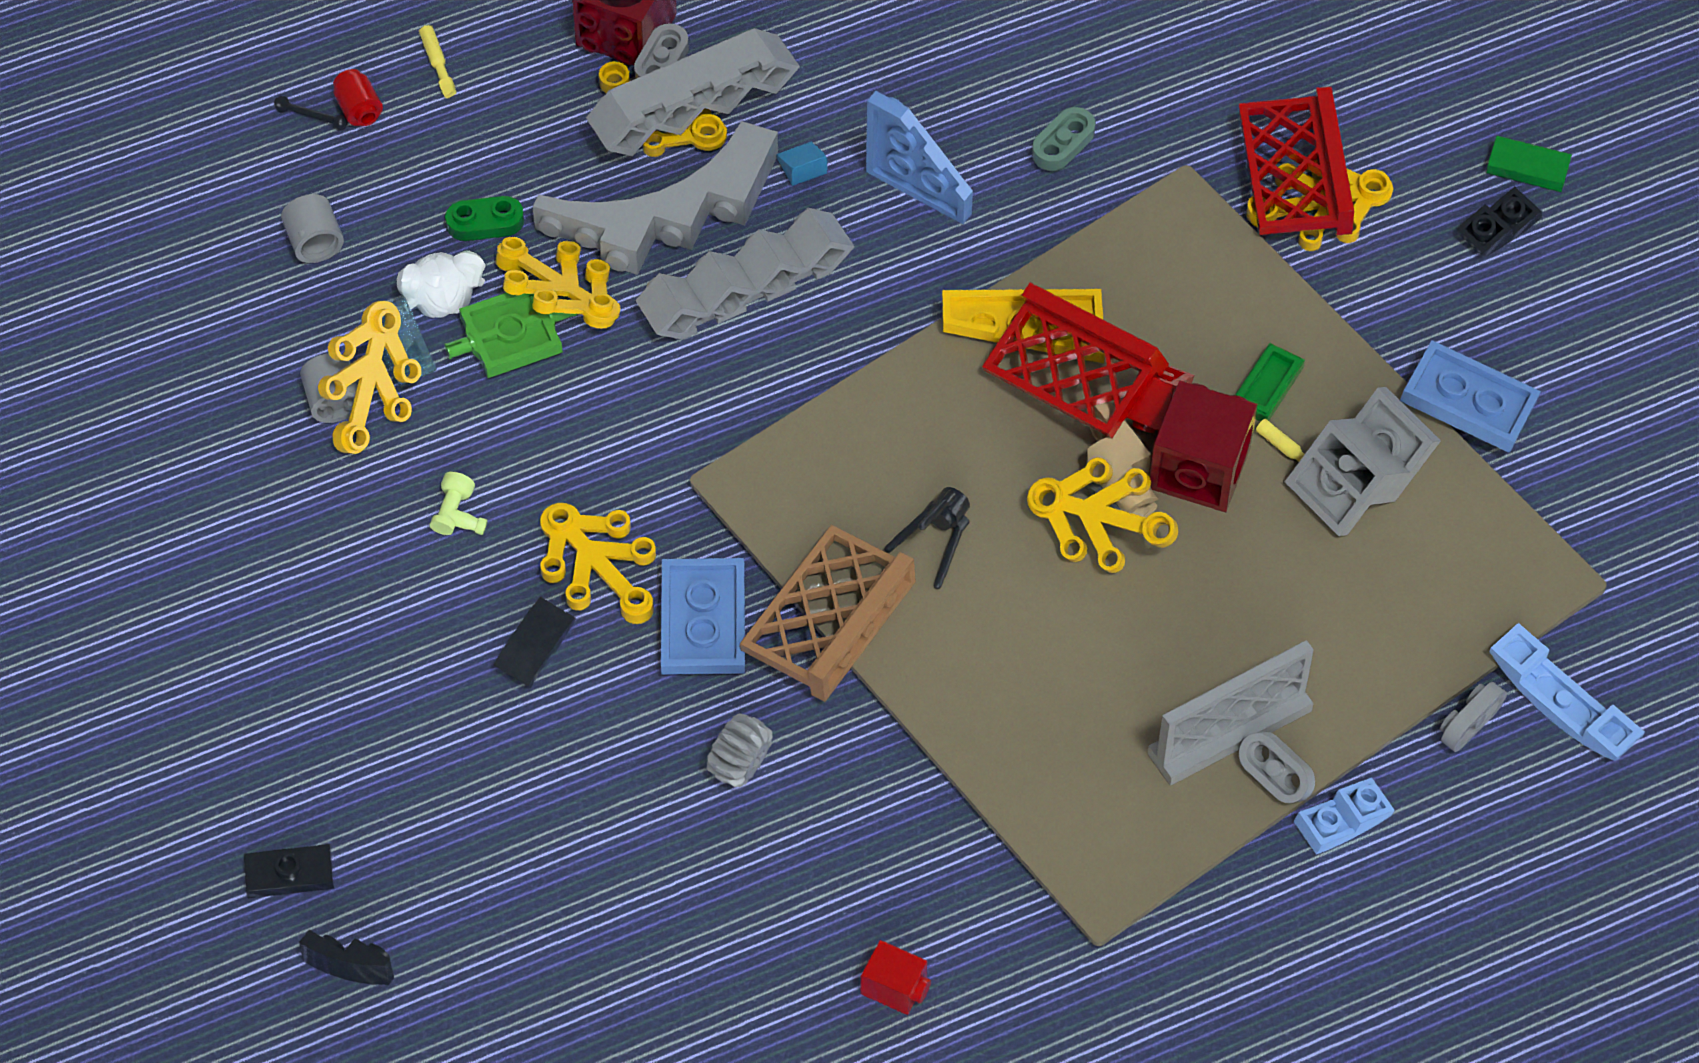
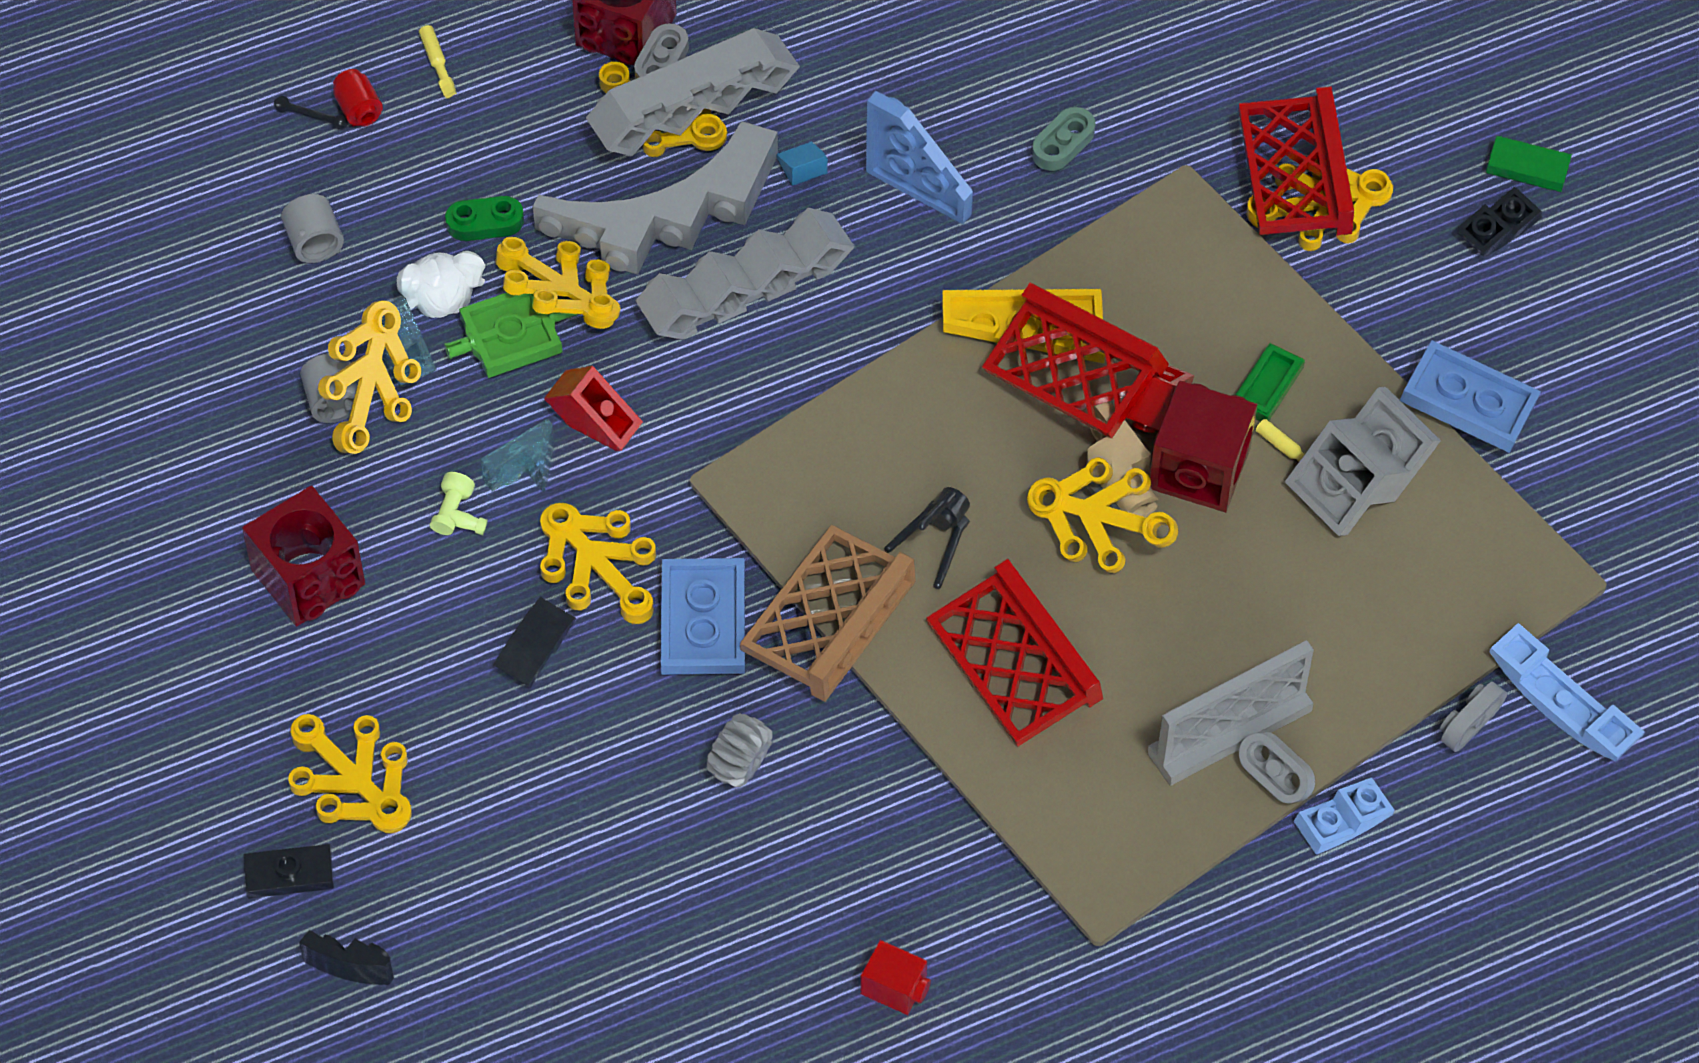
(299, 528): none -> dark red brick
(352, 777): none -> yellow plant
(526, 453): none -> clear light blue slope
(593, 407): none -> red slope
(1048, 642): none -> red fence

